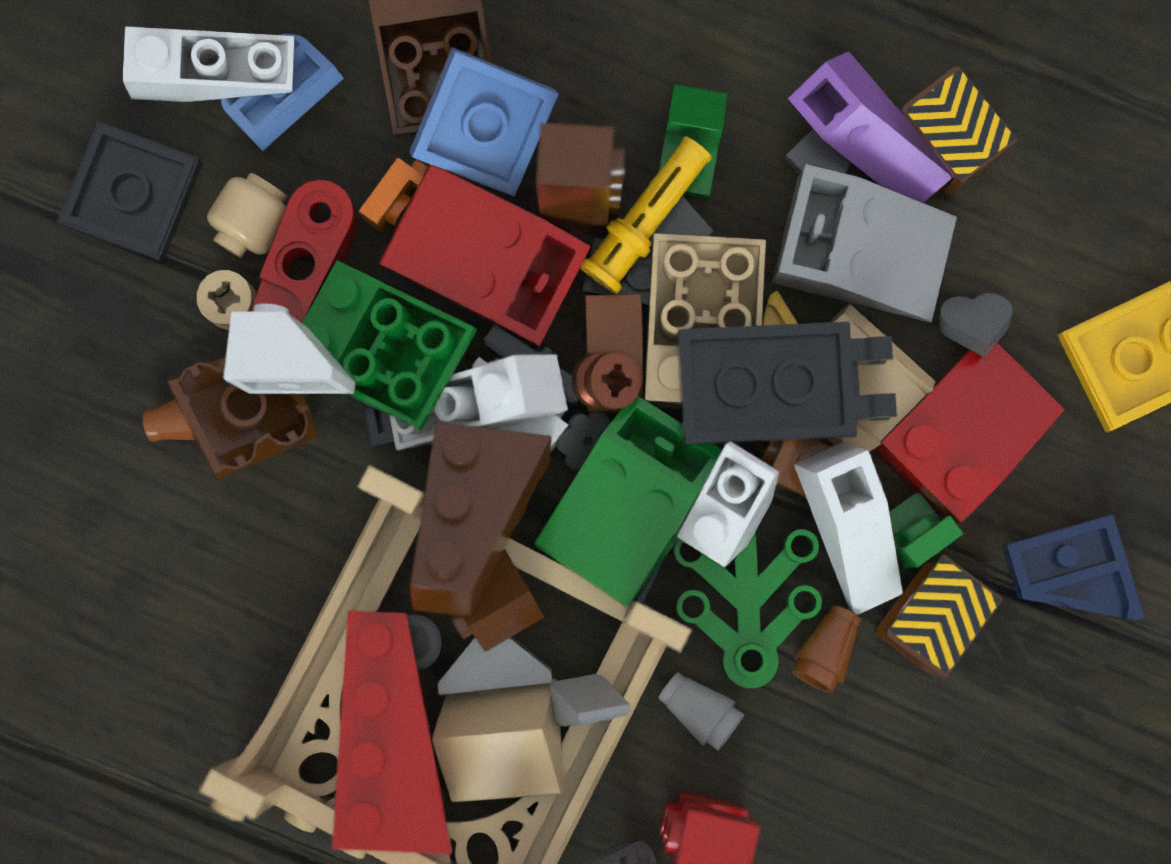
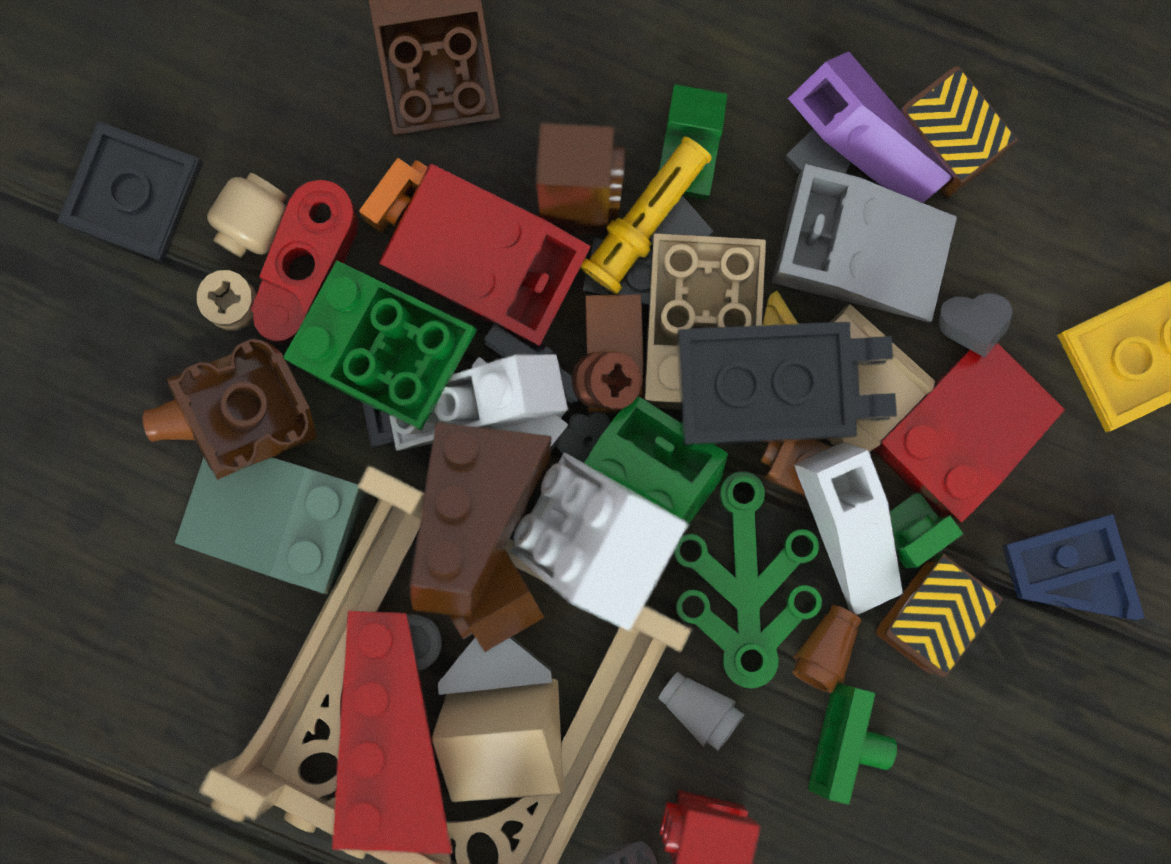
(205, 64): white slope -> none
(270, 115): medium blue plate -> none
(274, 521): none -> sand green slope
(280, 356): white slope -> none
(483, 122): medium blue tile -> none
(586, 700): light grey slope -> none
(596, 541): none -> white slope
(730, 505): white slope -> none
(847, 743): none -> green tile

